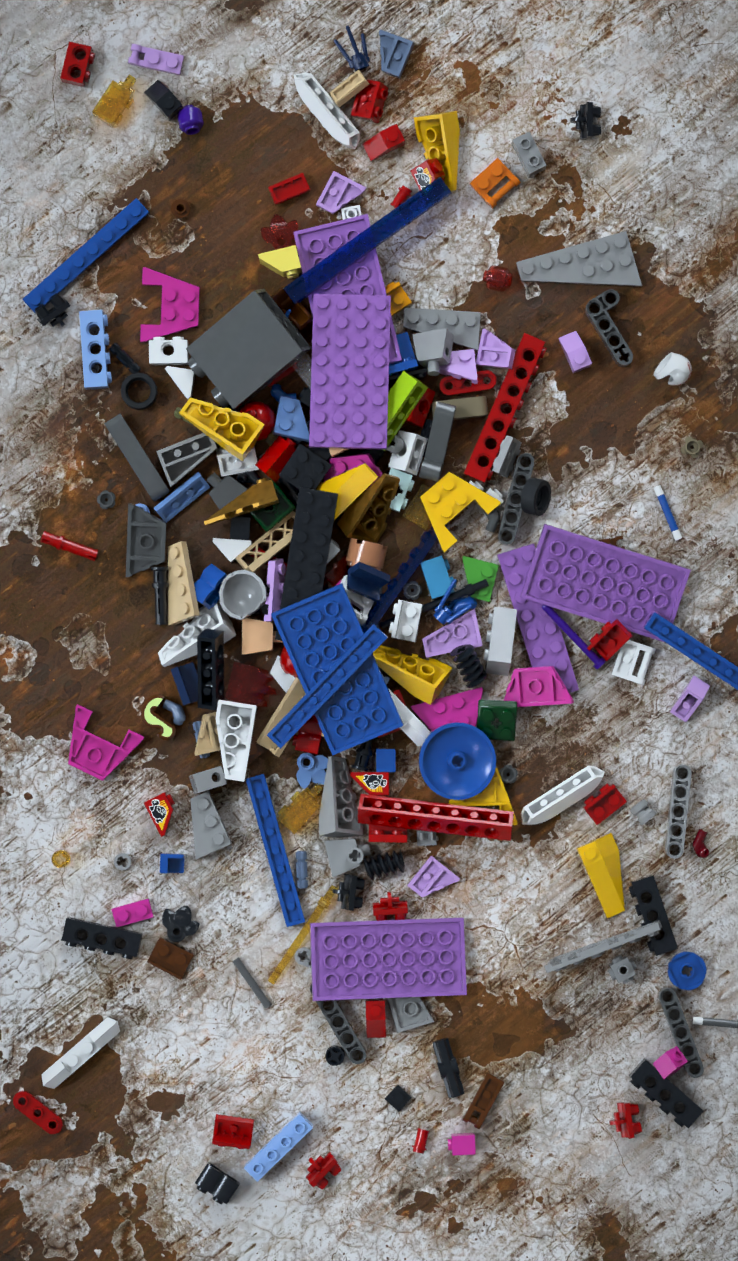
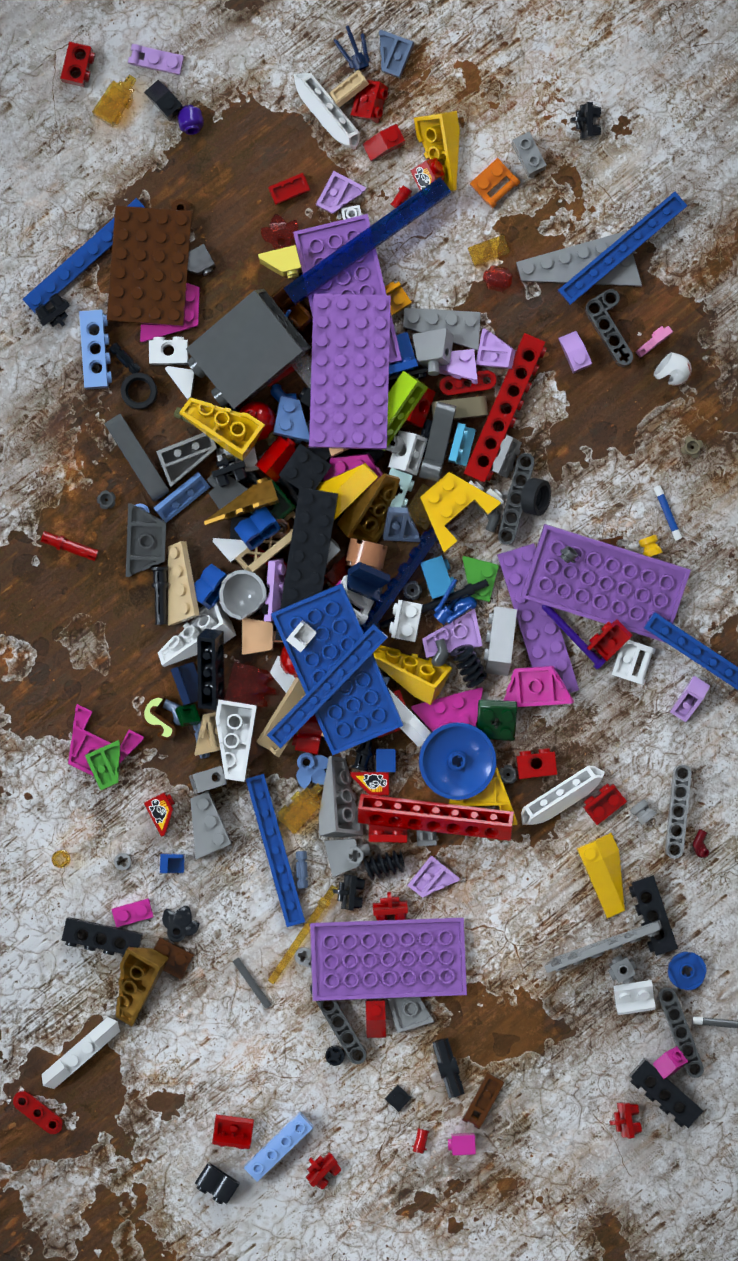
(105, 764): none -> bright green wing
(138, 976): none -> pearl gold wedge
(149, 265): none -> reddish brown plate
(187, 715): none -> dark green tile
(200, 261): none -> flat silver slope
(221, 474): none -> black hips
(257, 528): none -> blue brick
(286, 528): none -> reddish brown plate
(301, 636): none -> white panel
(400, 526): none -> sand blue wing
(442, 653): none -> dark grey arm
(462, 445): none -> medium azure bracket
(488, 250): none -> clear yellow plate
(547, 767): none -> red brick
(569, 554): none -> dark grey plate
(622, 248): none -> blue plate
(634, 997): none -> white bracket
(650, 546): none -> yellow wheel
(657, 337): none -> bright pink wing

